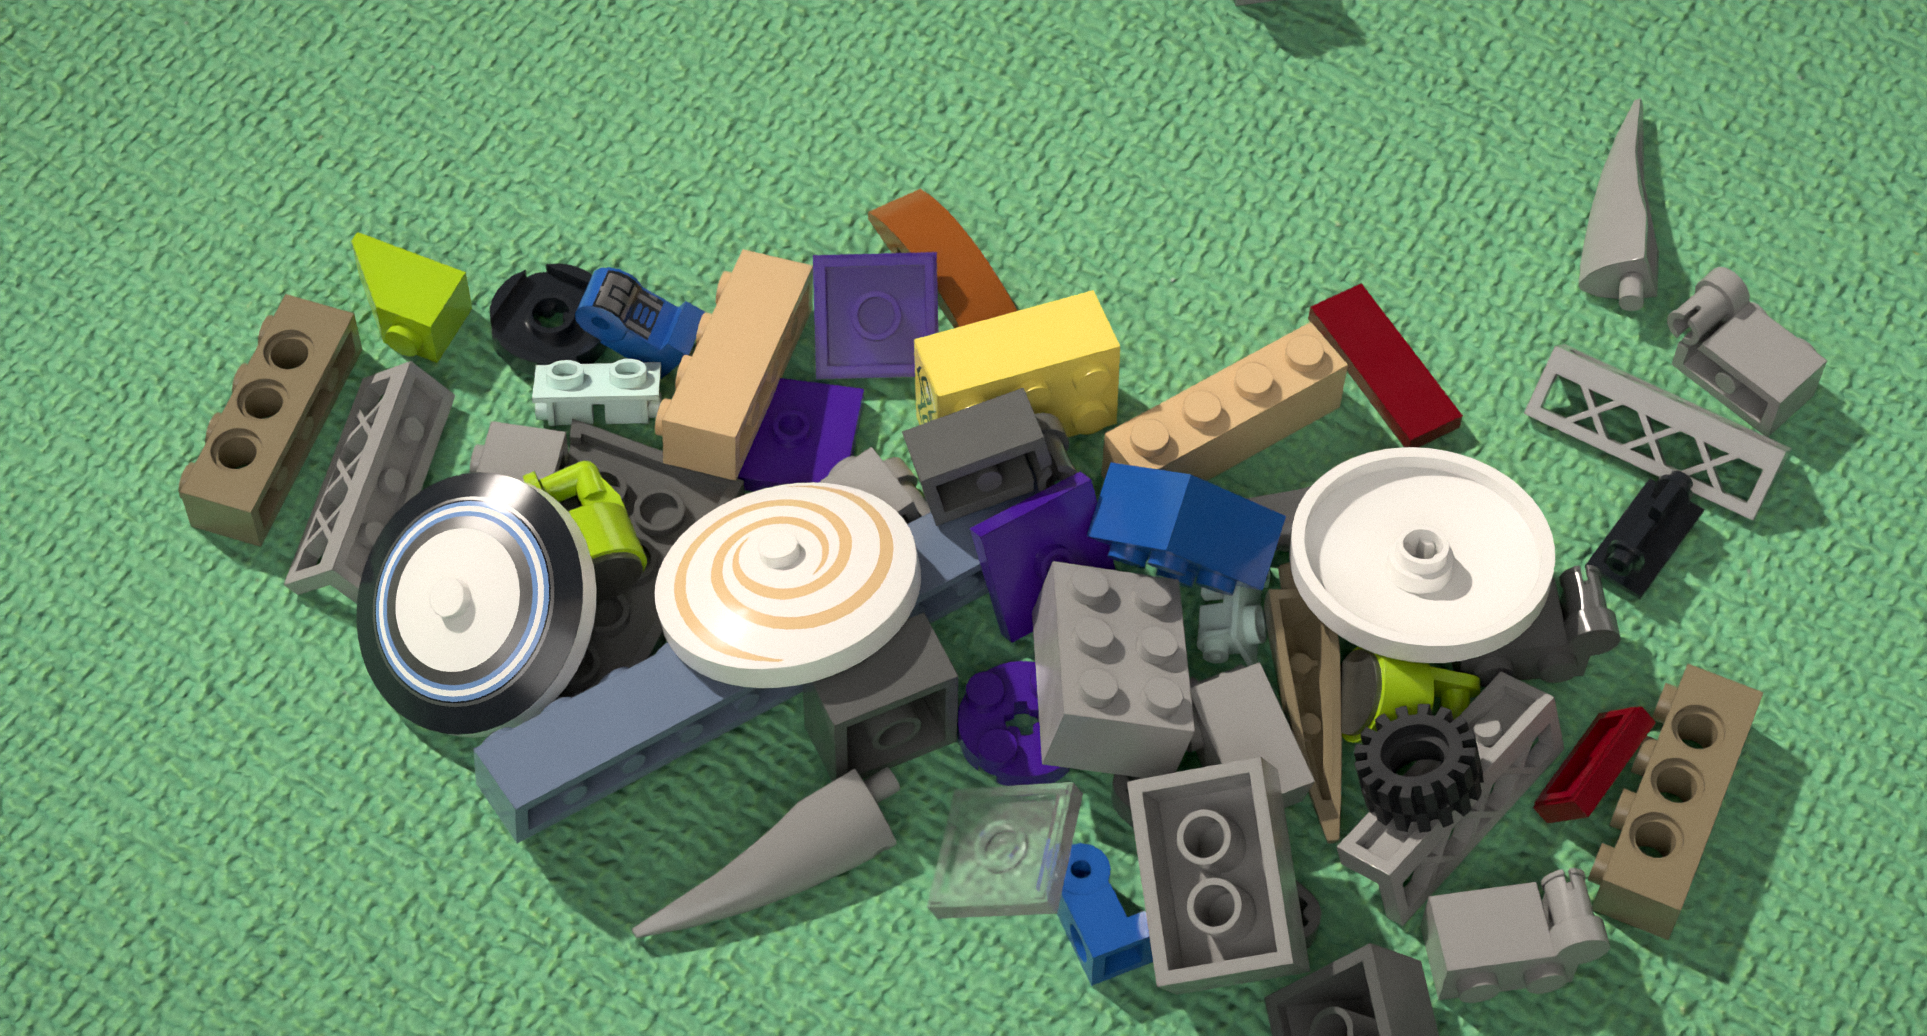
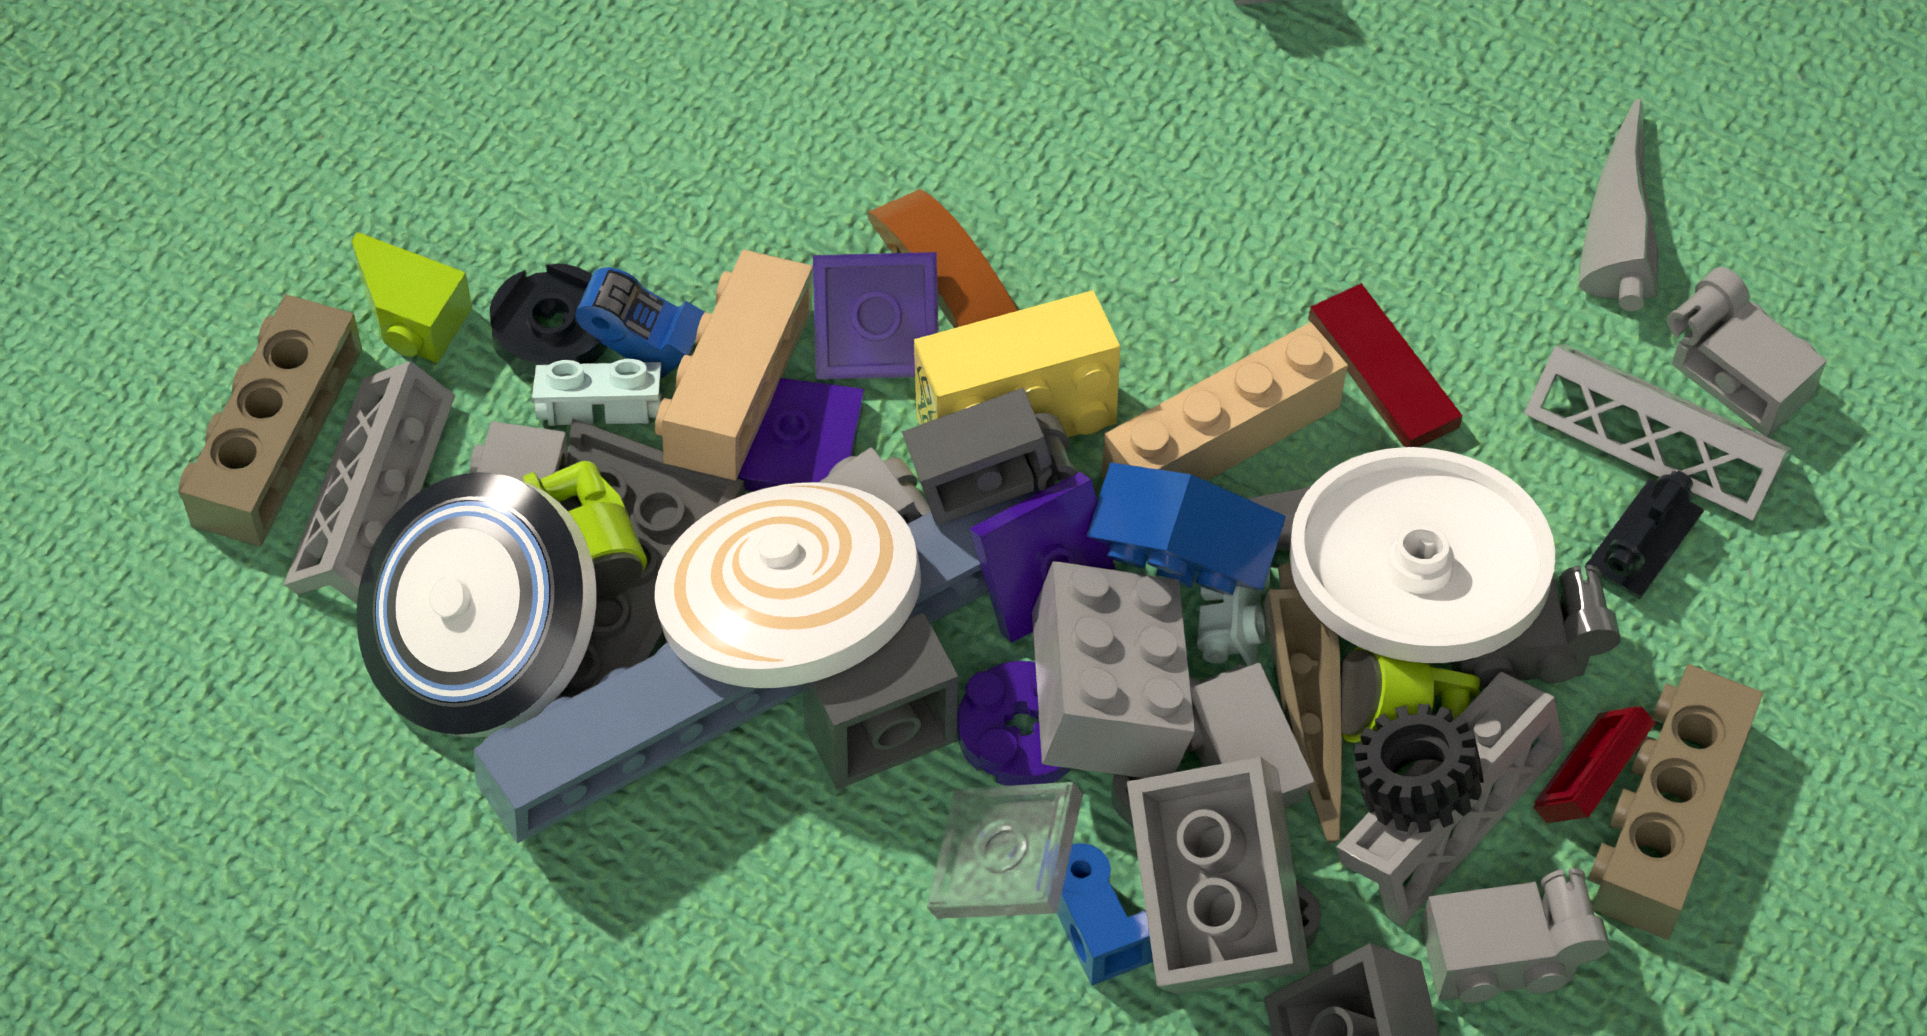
(808, 846): light grey piece -> none

